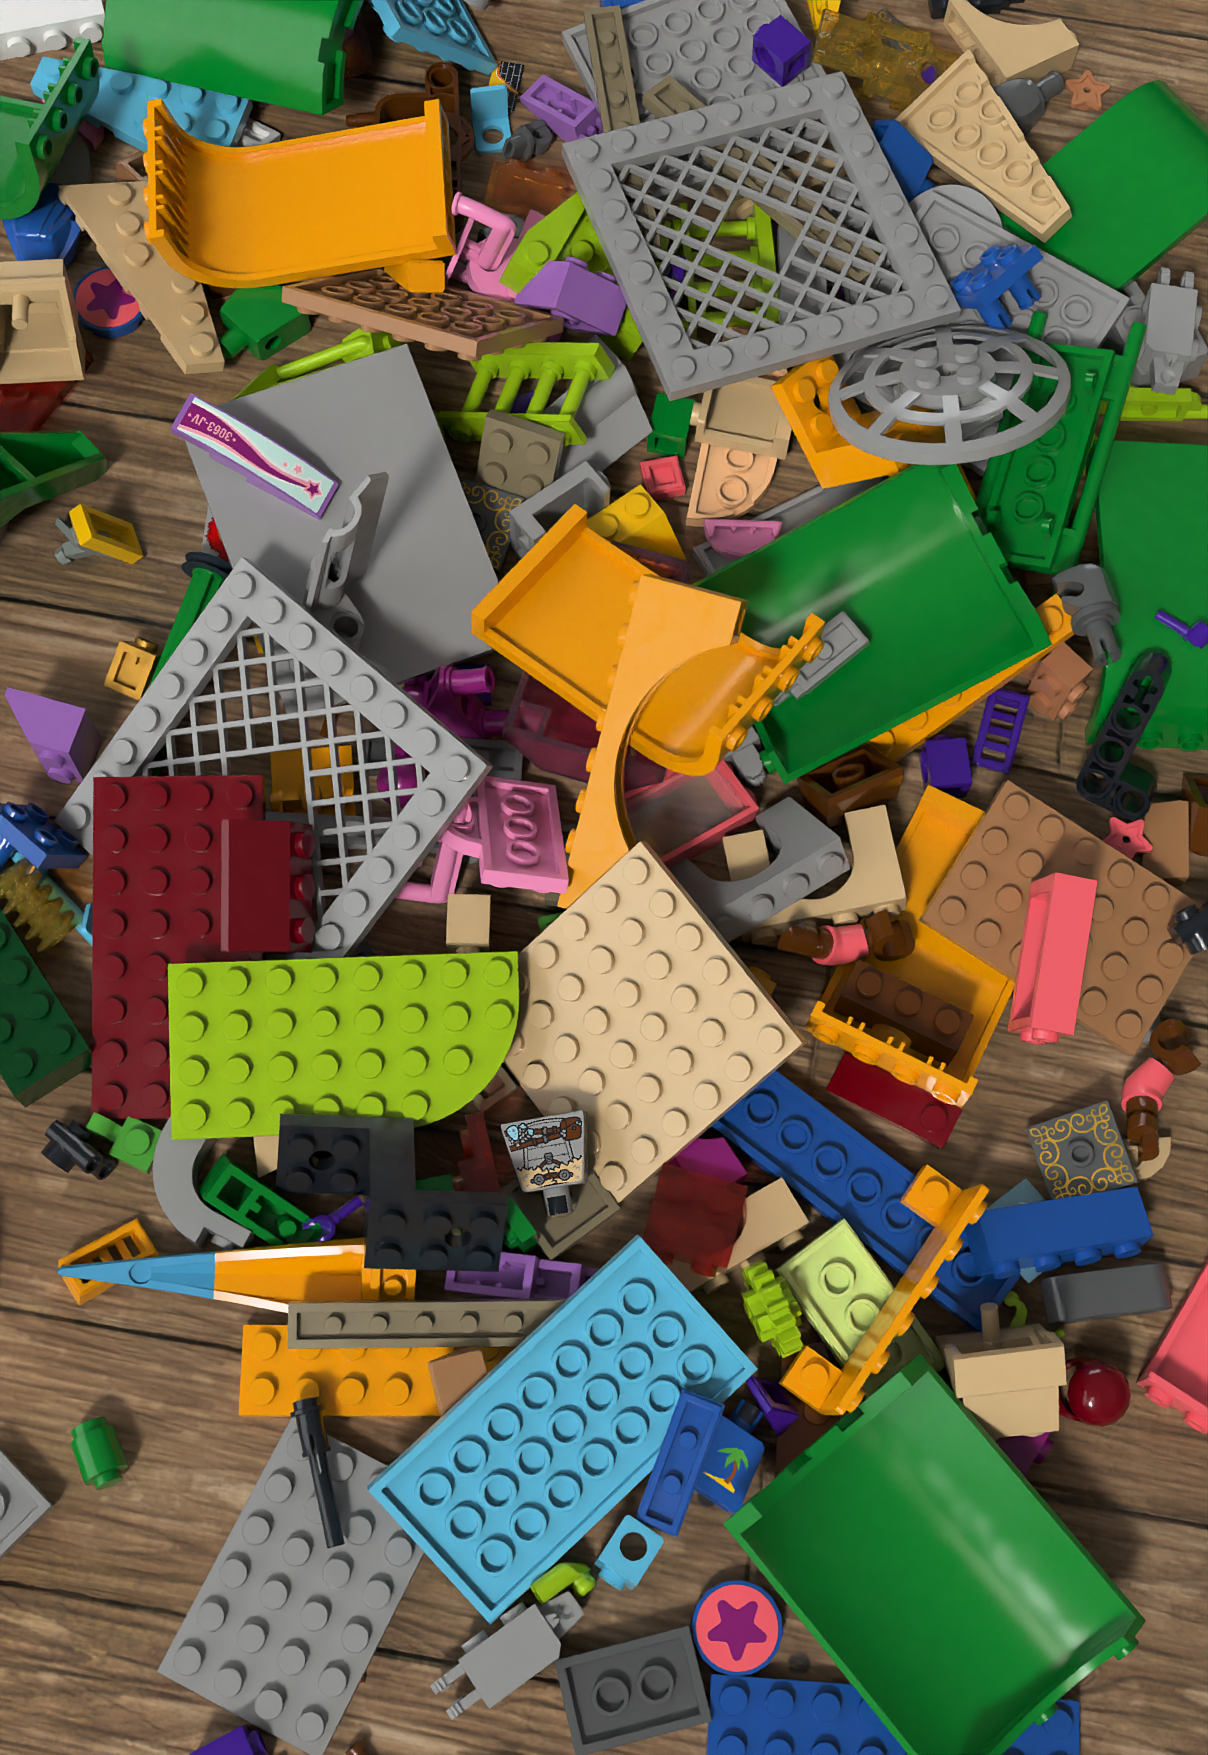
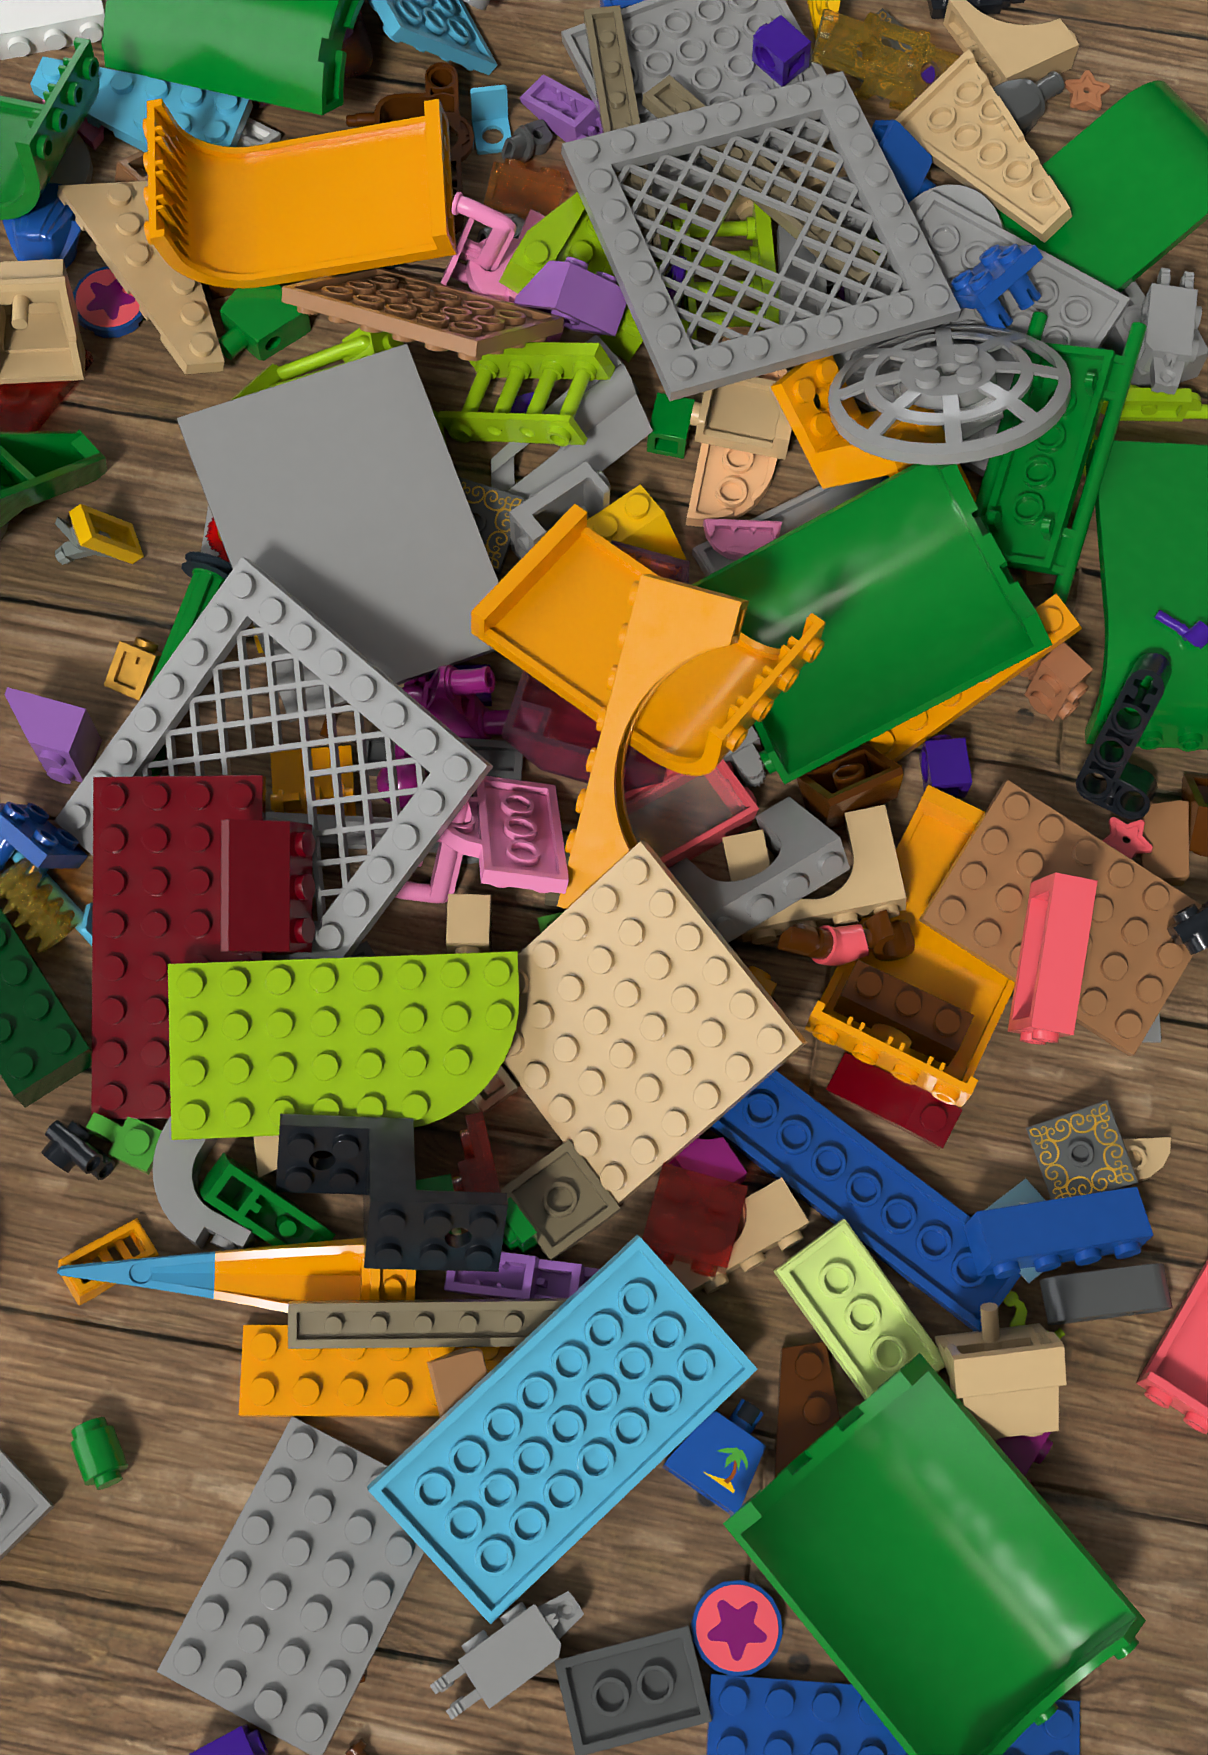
(255, 456): slope -> none
(312, 1429): black pin -> none
(329, 1221): dark purple hand -> none
(343, 560): light grey panel -> none
(419, 275): light orange slope -> none
(509, 75): sticker -> none
(518, 455): dark tan plate -> none
(550, 1156): torso -> none
(562, 1577): lime arm -> none
(615, 1567): medium azure bracket -> none
(662, 478): coral tile -> none
(679, 1462): blue tile -> none
(772, 1309): lime gear -> none
(773, 1403): dark purple slope -> none
(842, 643): light grey hinge -> none
(949, 1211): light orange bracket -> none
(1007, 699): dark purple slope -> none
(1093, 604): dark grey piece -> none
(1096, 1393): dark red helmet -> none
(1151, 1080): reddish brown piece -> none

